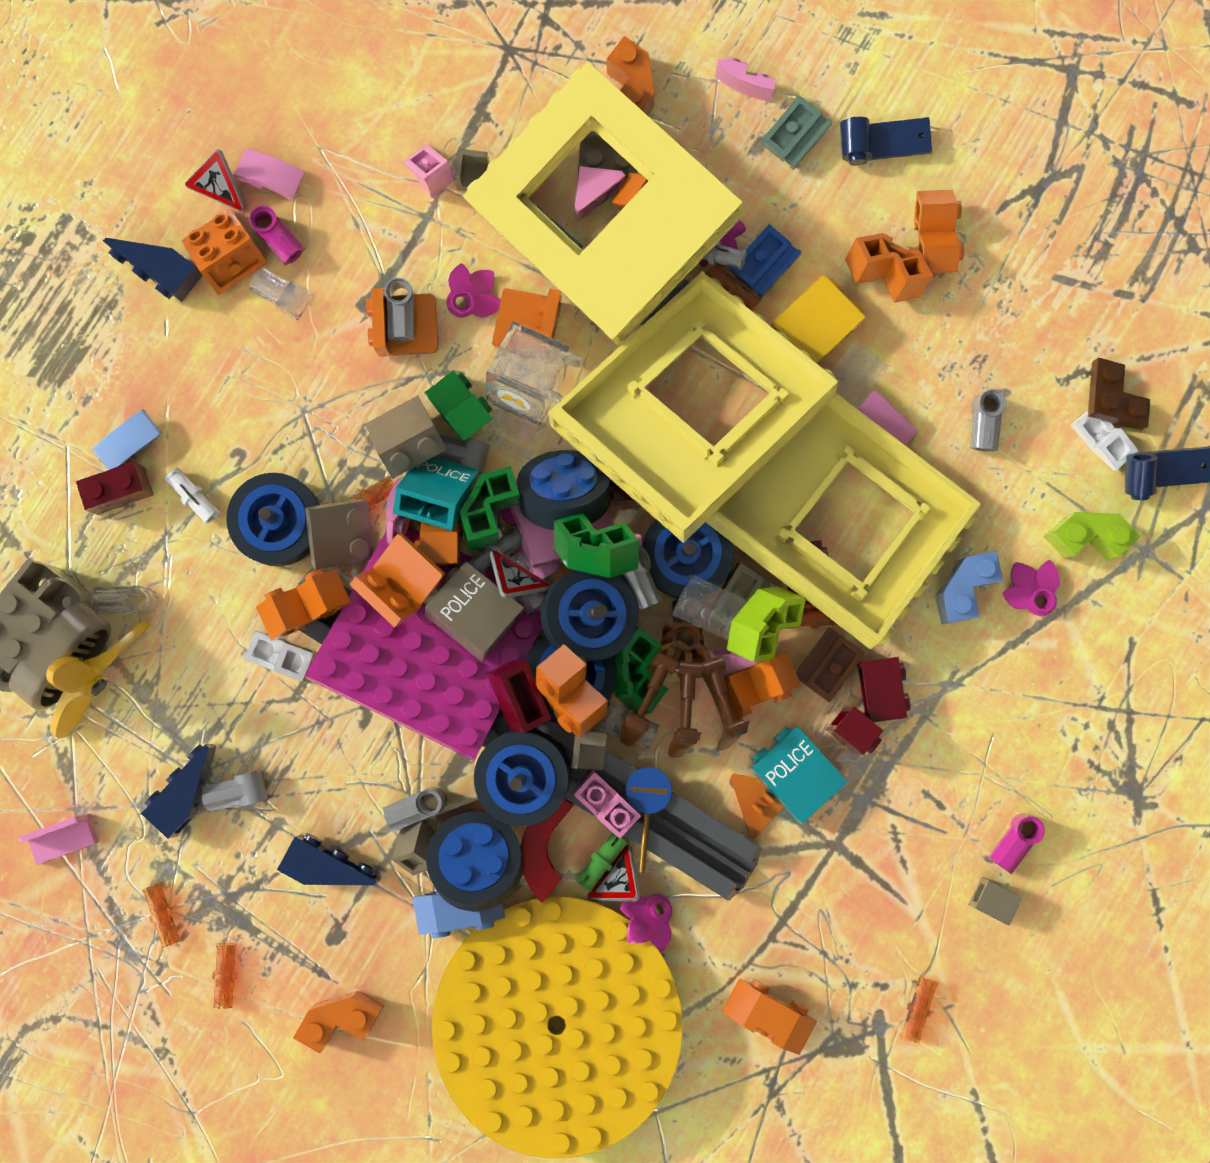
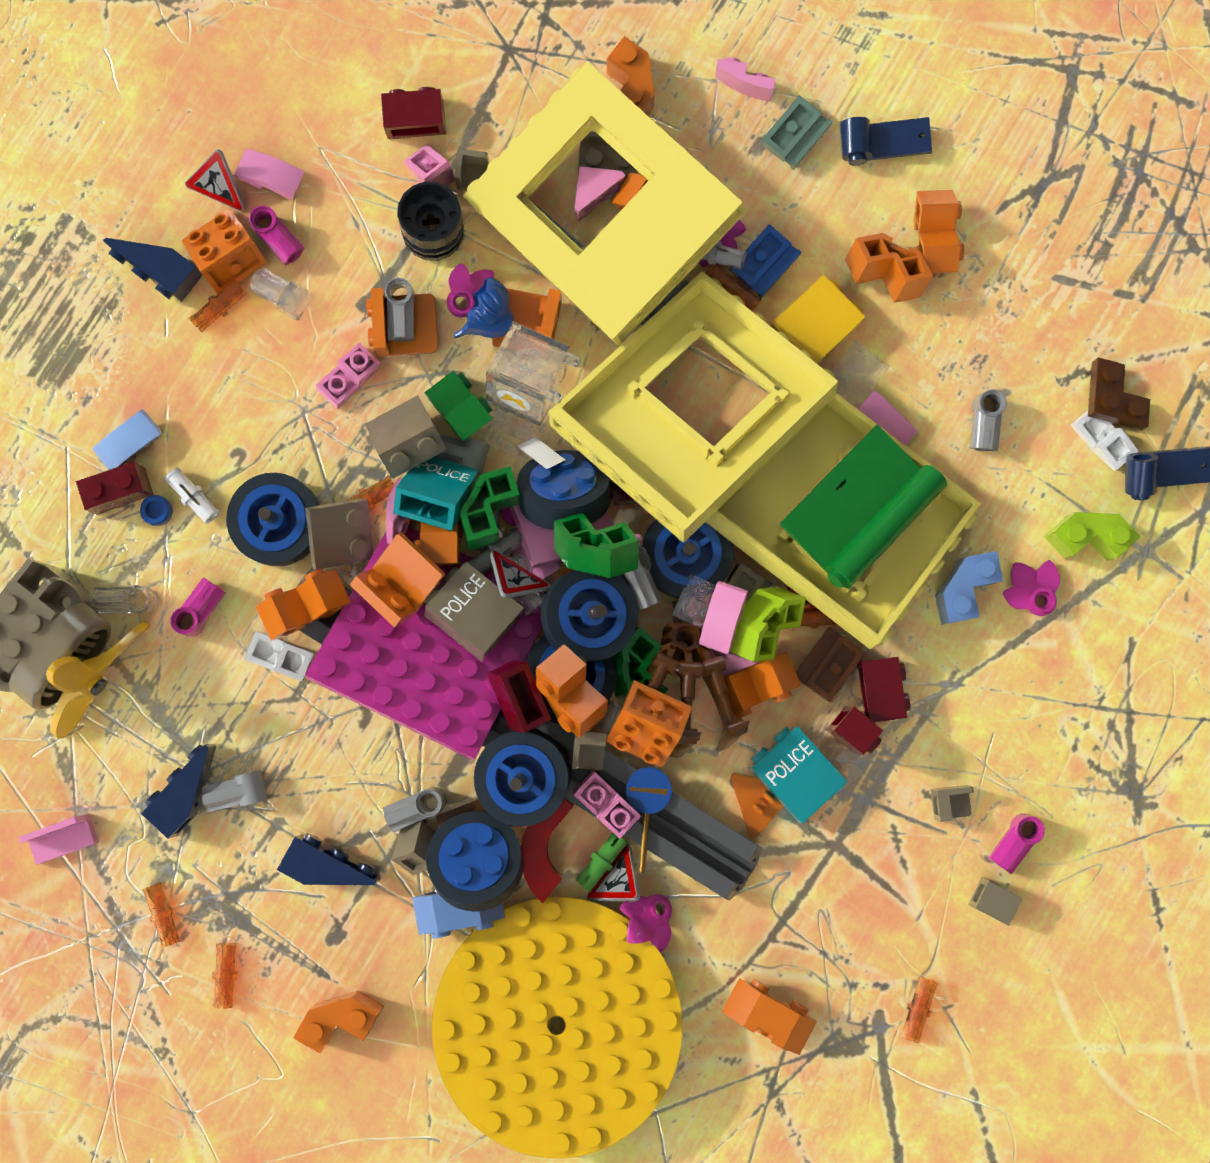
(156, 510): none -> blue tile
(199, 605): none -> dark pink piece
(218, 305): none -> clear orange pin
(348, 376): none -> bright pink slope
(413, 113): none -> dark red piece
(430, 205): none -> black wheel
(490, 312): none -> blue hair
(541, 453): none -> white sticker
(649, 724): none -> orange bracket
(722, 617): none -> bright pink slope
(863, 518): none -> green door
(951, 802): none -> dark tan panel

